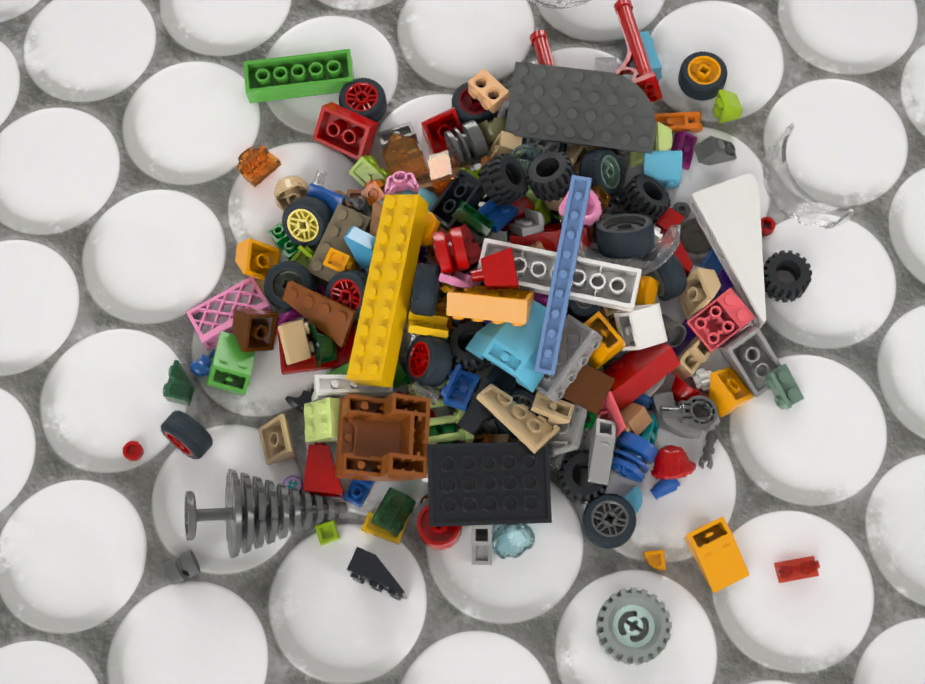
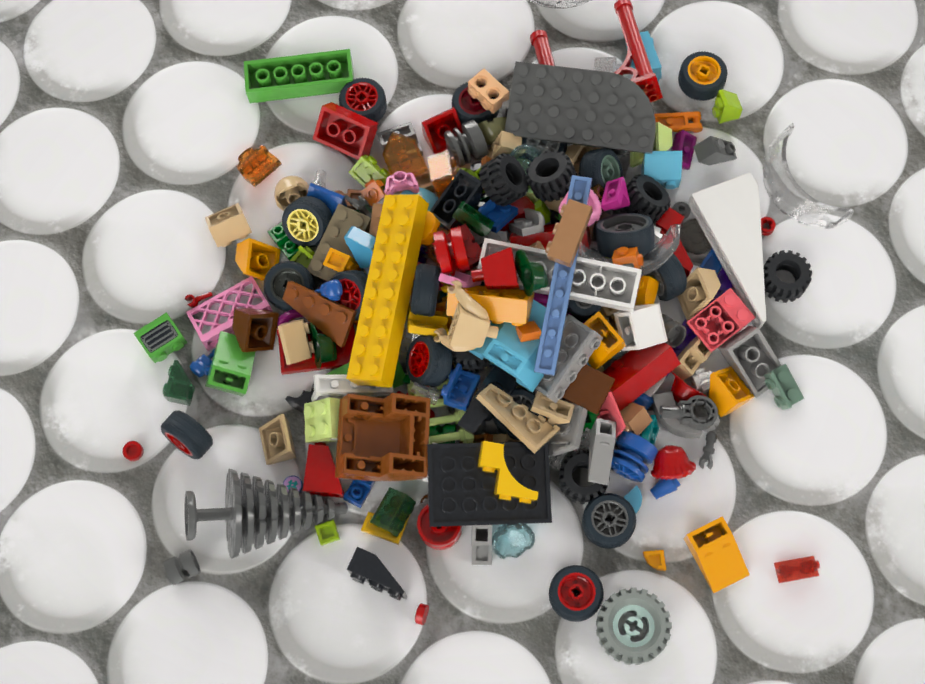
(160, 338): none -> slope
(196, 300): none -> red hand
(228, 225): none -> tan slope
(331, 290): none -> blue piece
(421, 614): none -> red tile
(469, 324): none -> tan torso
(492, 459): none -> yellow arch
(528, 331): none -> orange slope
(530, 273): none -> dark green piece
(569, 232): none -> medium nougat brick
(589, 590): none -> wheel
(615, 195): none -> dark pink slope
(628, 255): none -> orange bracket

